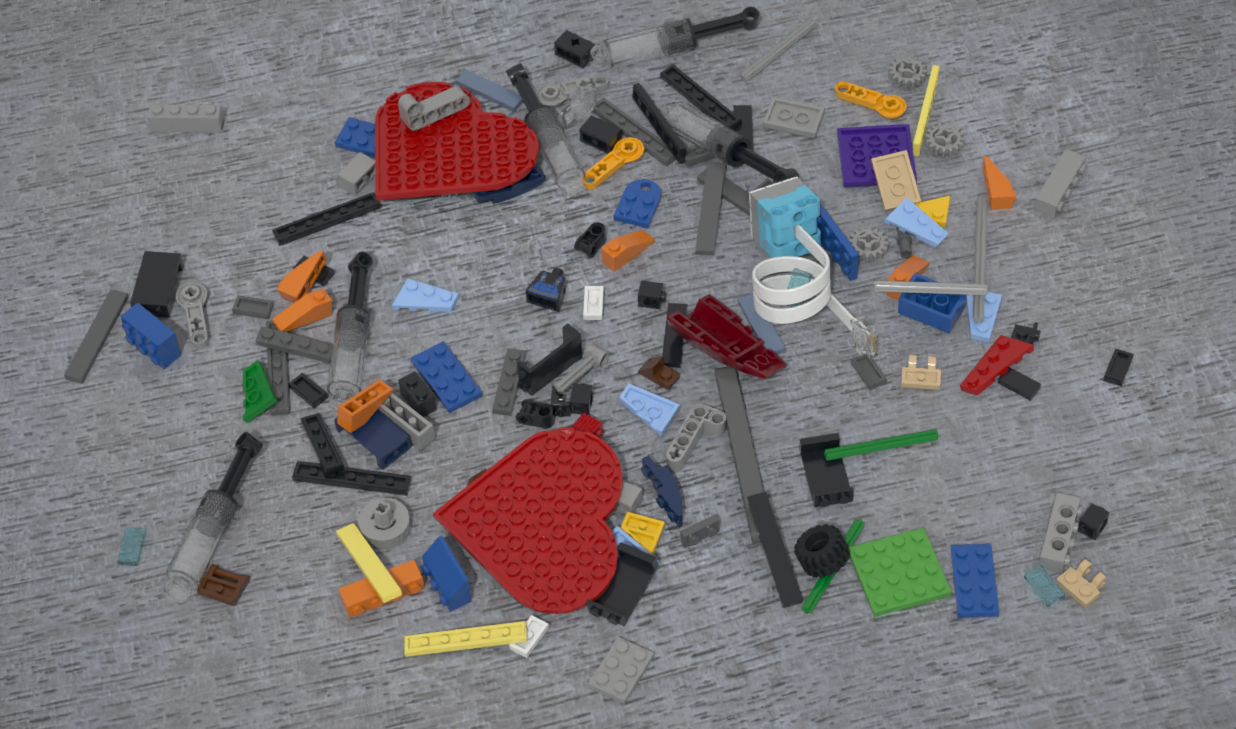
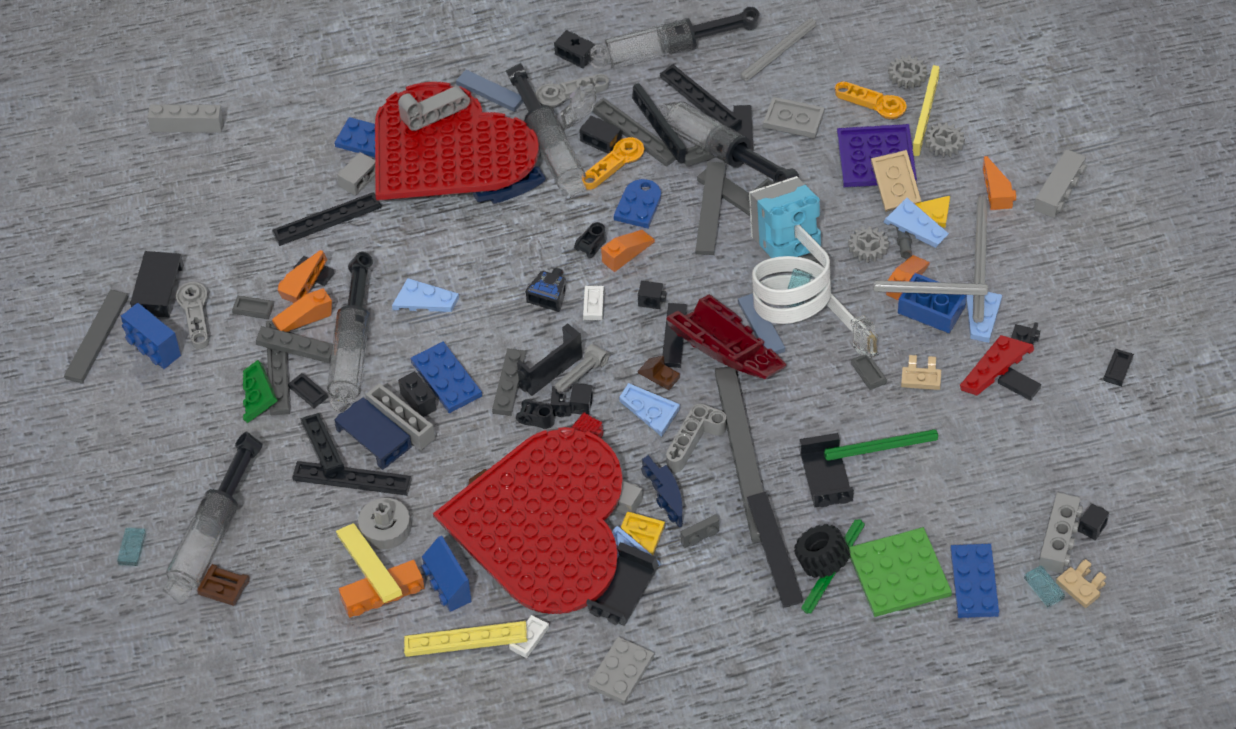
(360, 407): orange slope -> none
(838, 245): blue plate -> none

